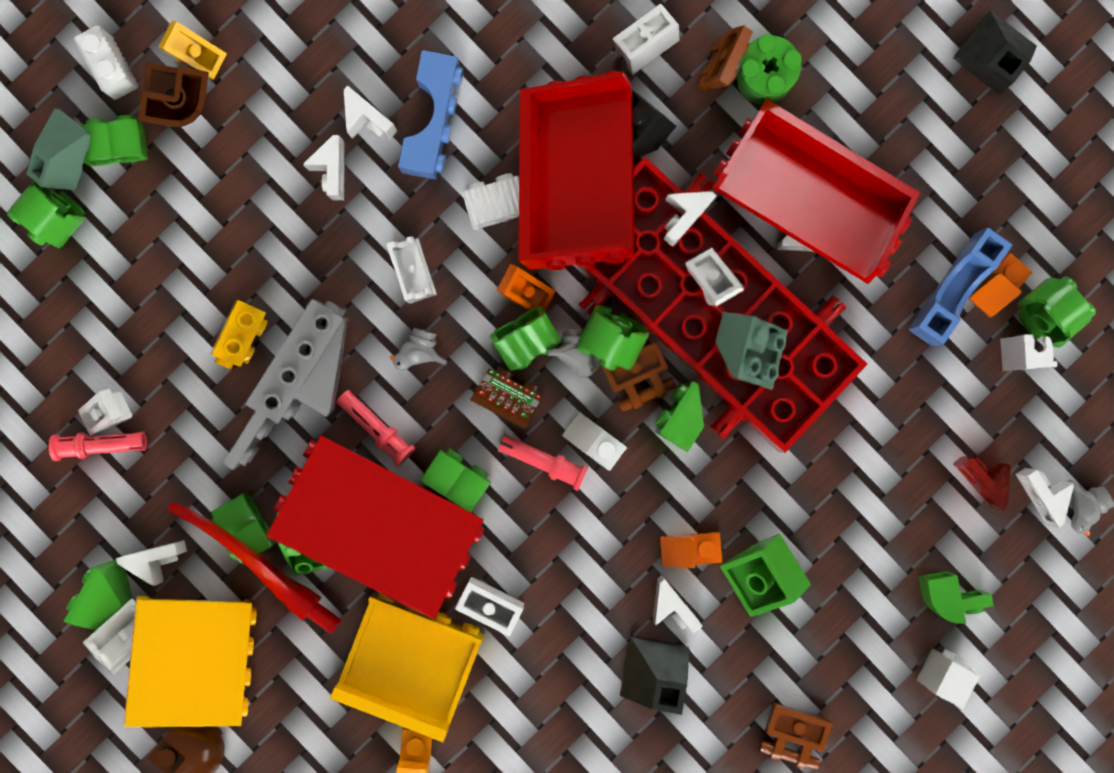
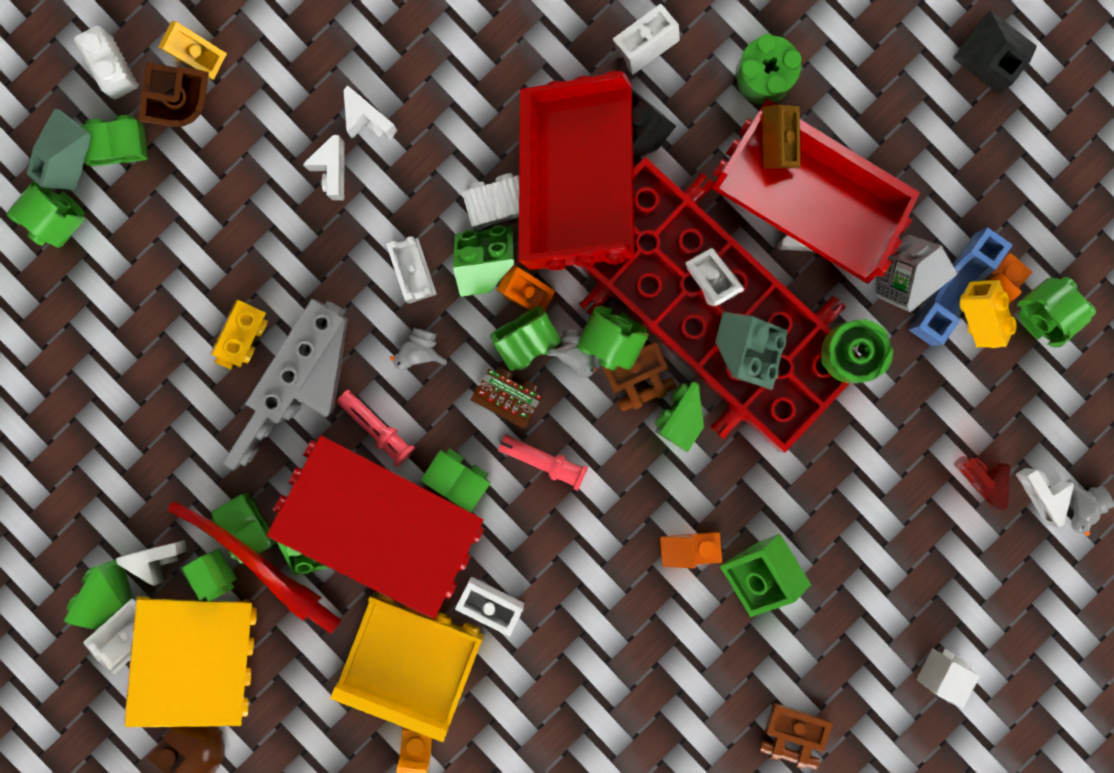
(84, 445): coral pin -> none
(104, 411): white slope -> none
(210, 575): none -> bright green brick
(422, 153): medium blue arch -> none
(482, 258): none -> bright green slope
(594, 441): white slope -> none
(656, 675): pearl dark grey slope -> none
(668, 601): white slope -> none
(691, 207): white slope -> none
(725, 59): dark orange plate -> none
(781, 136): none -> pearl gold slope
(872, 345): none -> bright green brick
(914, 273): none -> light grey slope
(944, 598): bright green brick -> none
(988, 313): none -> yellow brick
(1020, 354): white hinge -> none

